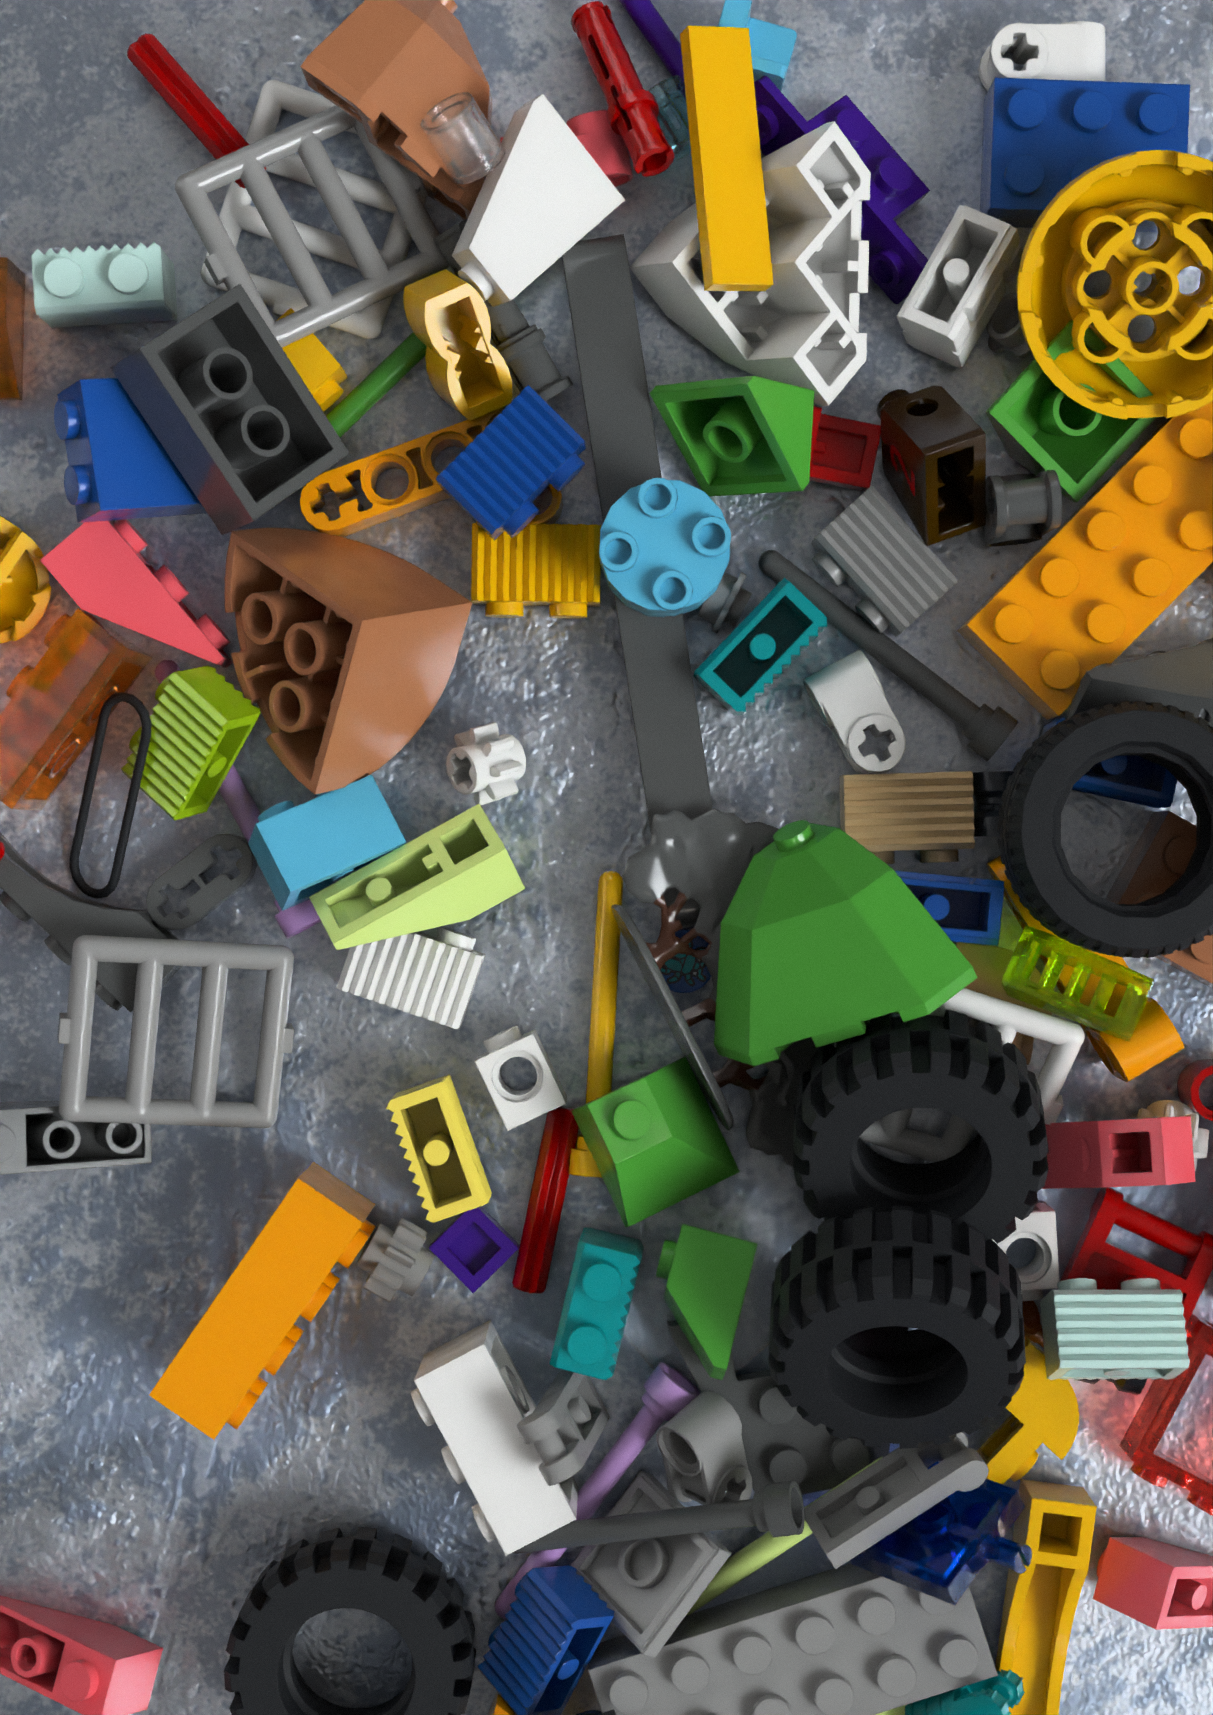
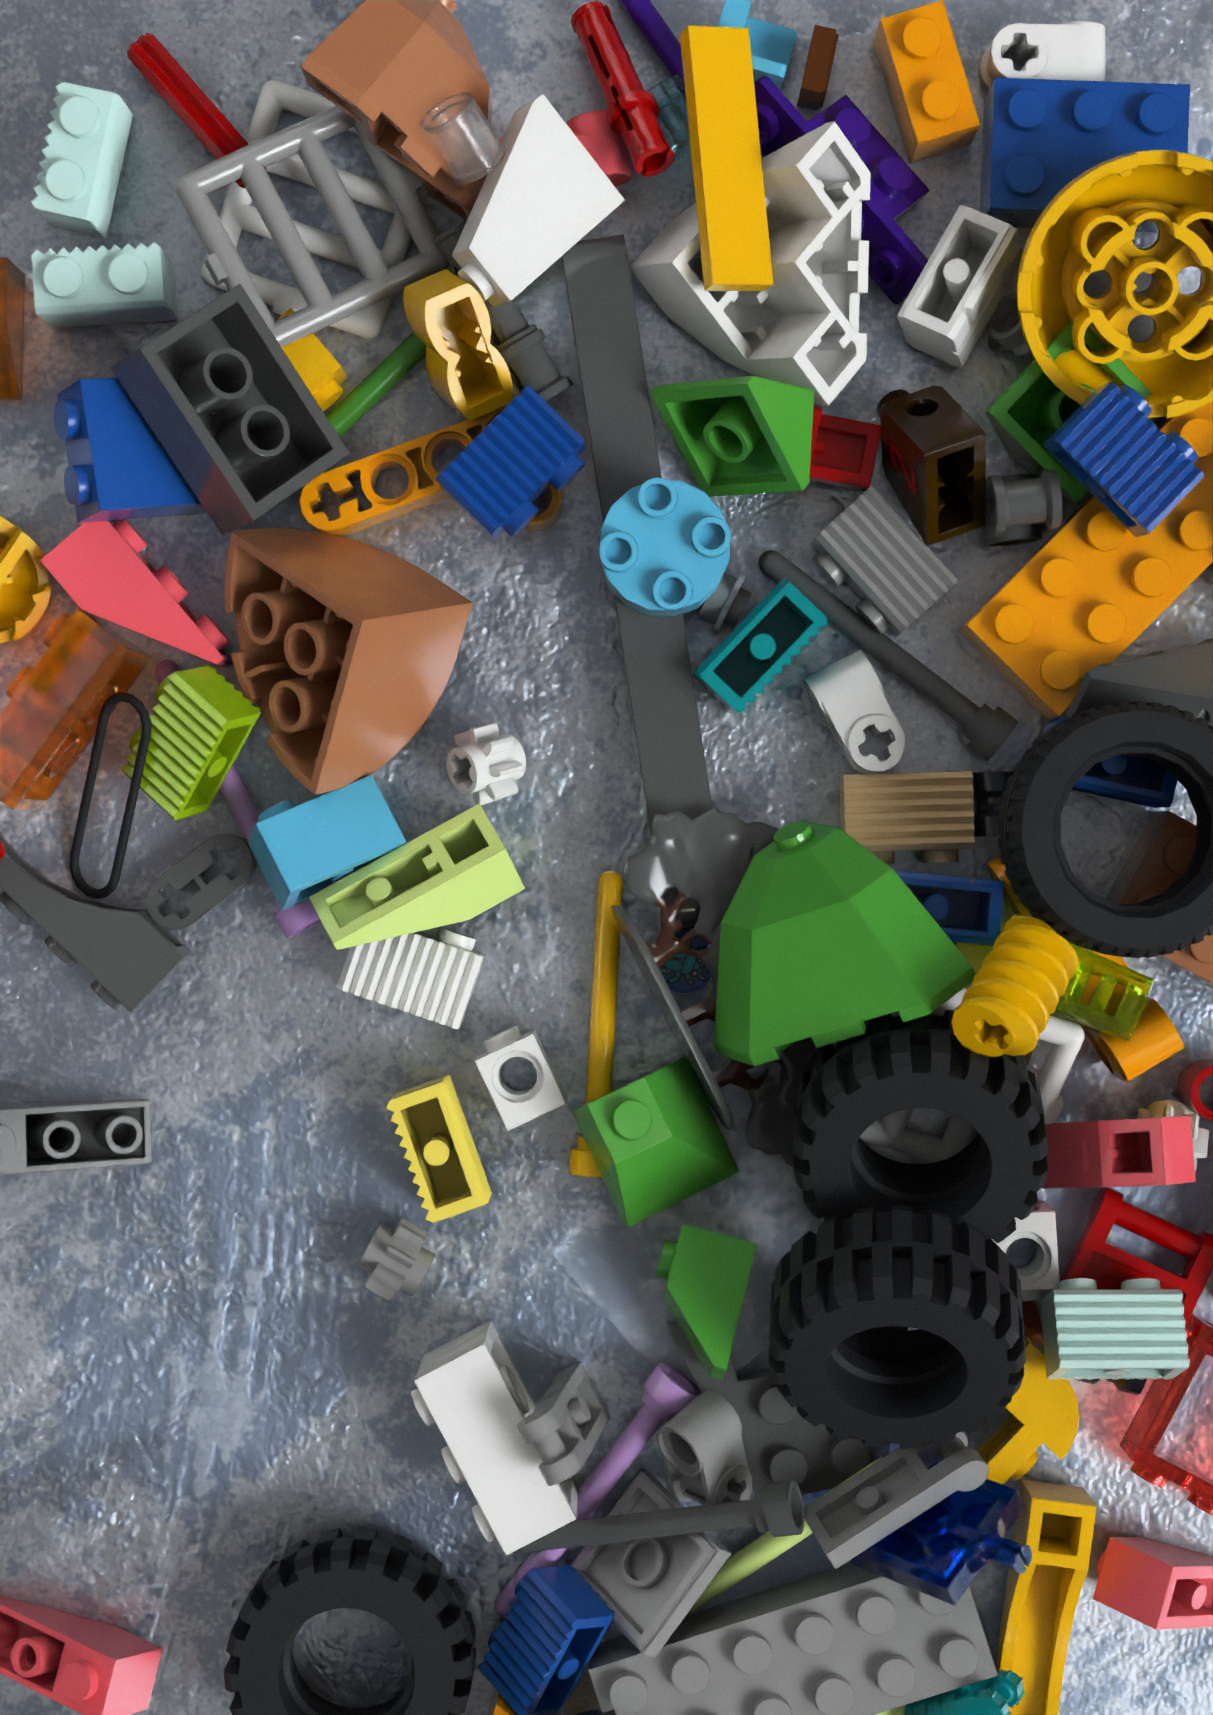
(83, 159): none -> light aqua brick
(150, 957): light grey bar -> none
(256, 1310): light orange brick -> none
(474, 1247): dark purple plate -> none
(537, 568): yellow brick -> none
(545, 1202): red axle -> none
(597, 1303): teal brick -> none
(818, 68): none -> reddish brown tile
(926, 81): none -> light orange brick
(1015, 989): none -> yellow piece
(1126, 457): none -> blue brick

